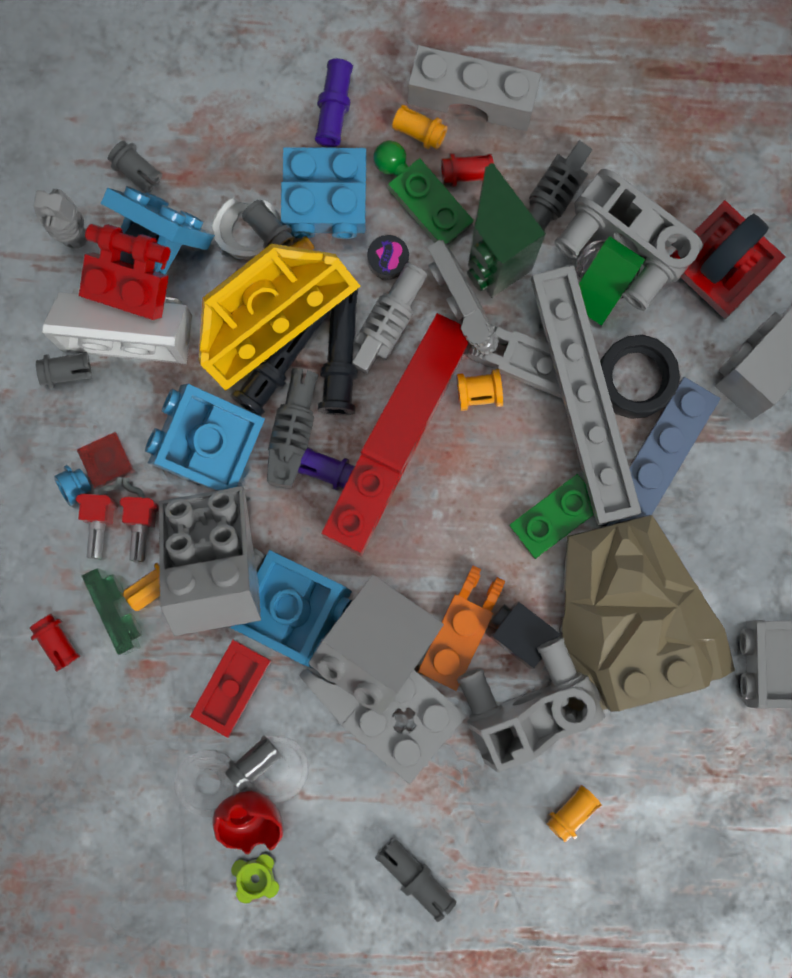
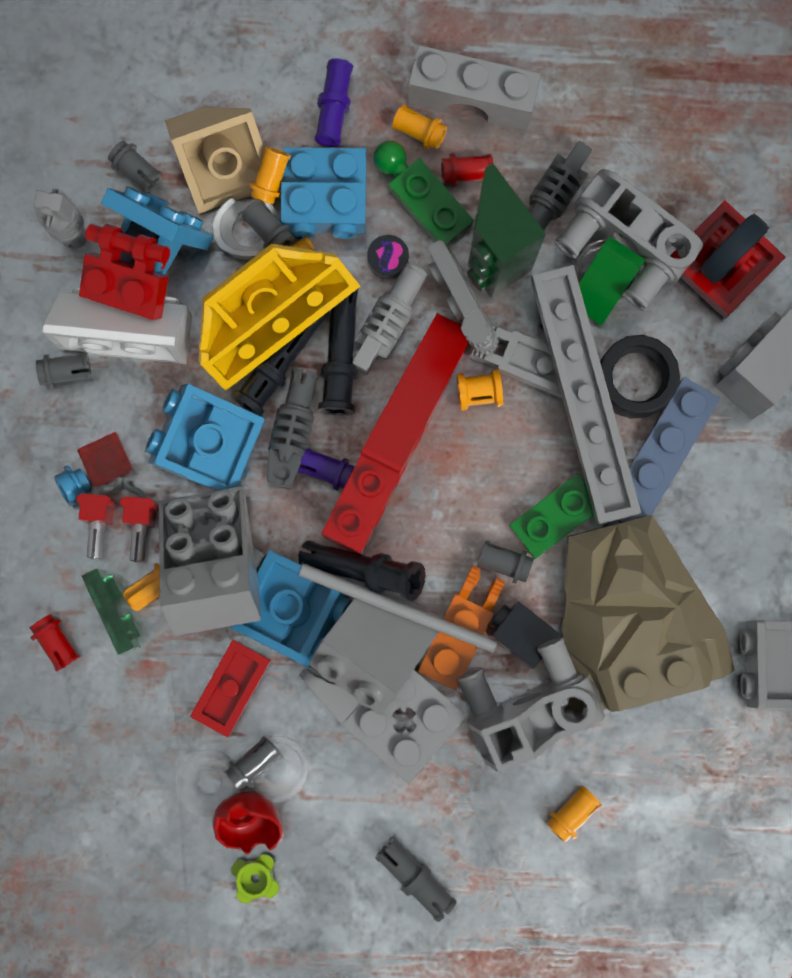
(217, 153): none -> tan slope
(269, 175): none -> light orange pin
(377, 572): none -> black pin
(396, 607): none -> light grey axle
(505, 562): none -> dark grey pin

